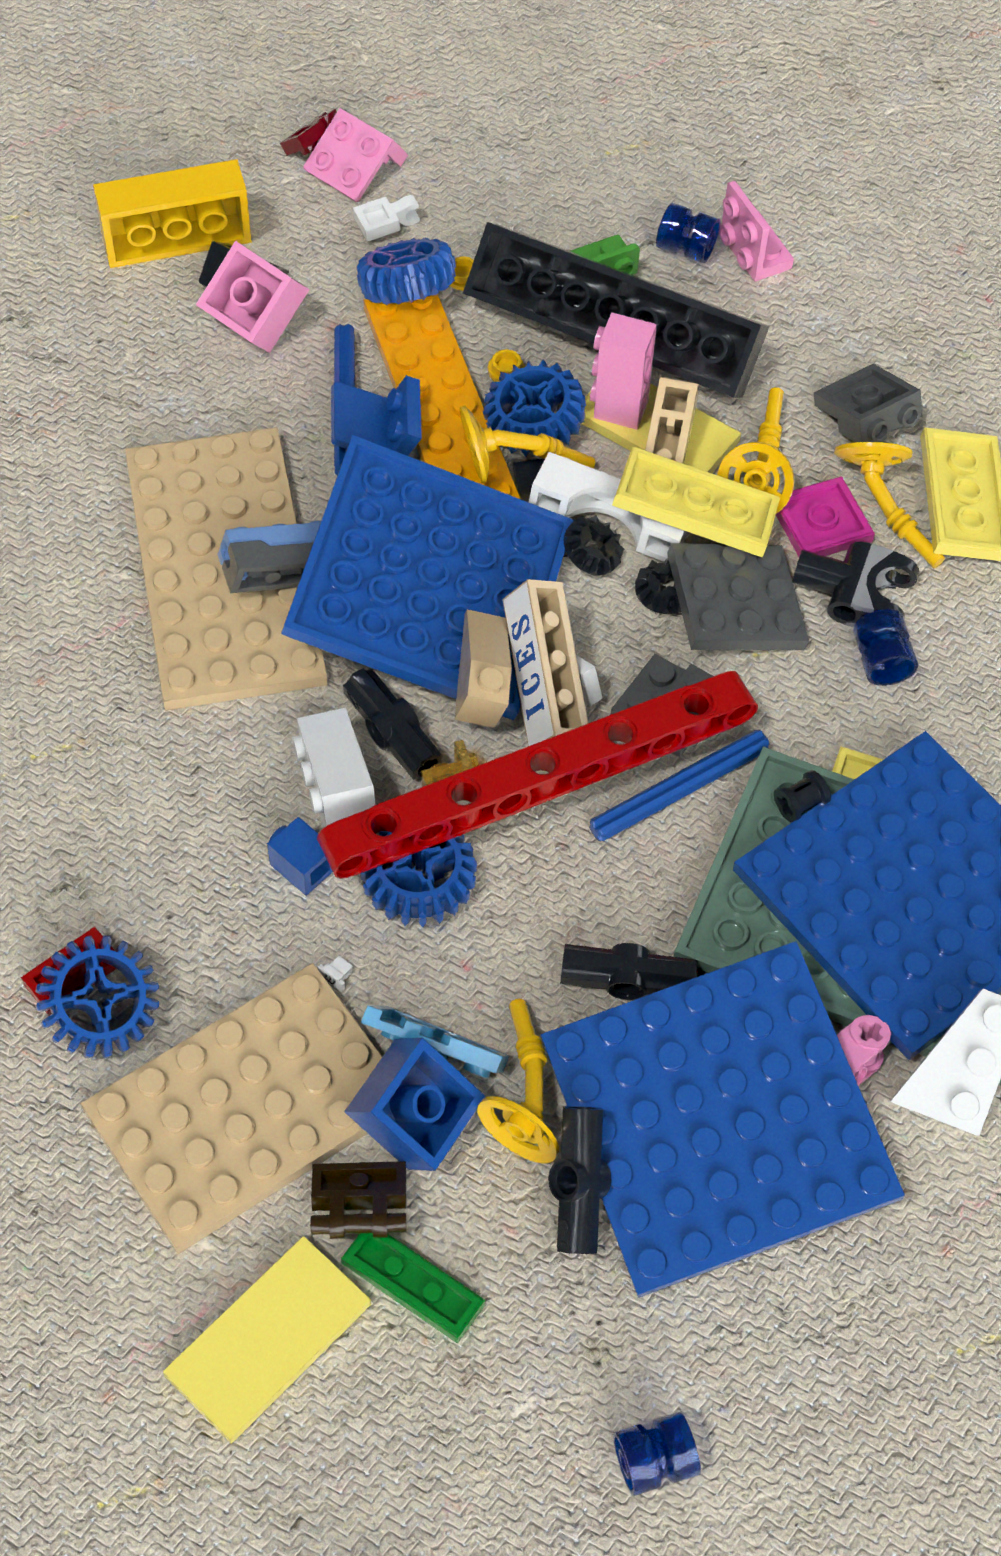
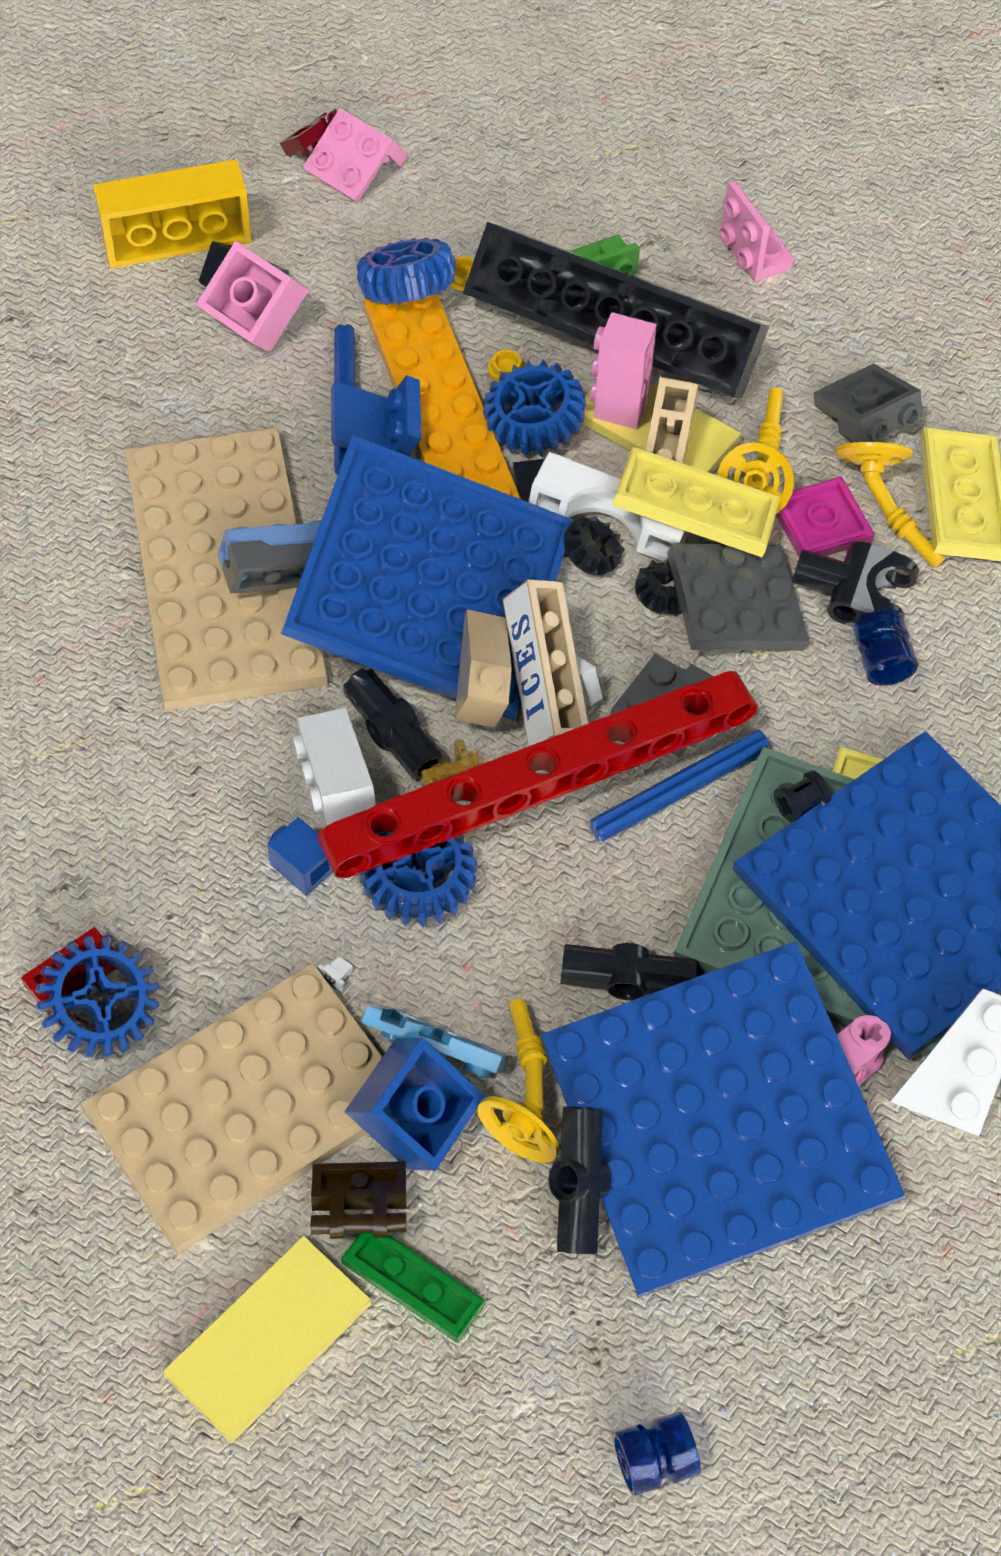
(384, 218): white plate -> none
(485, 440): yellow dish -> none
(677, 226): clear blue wheel -> none

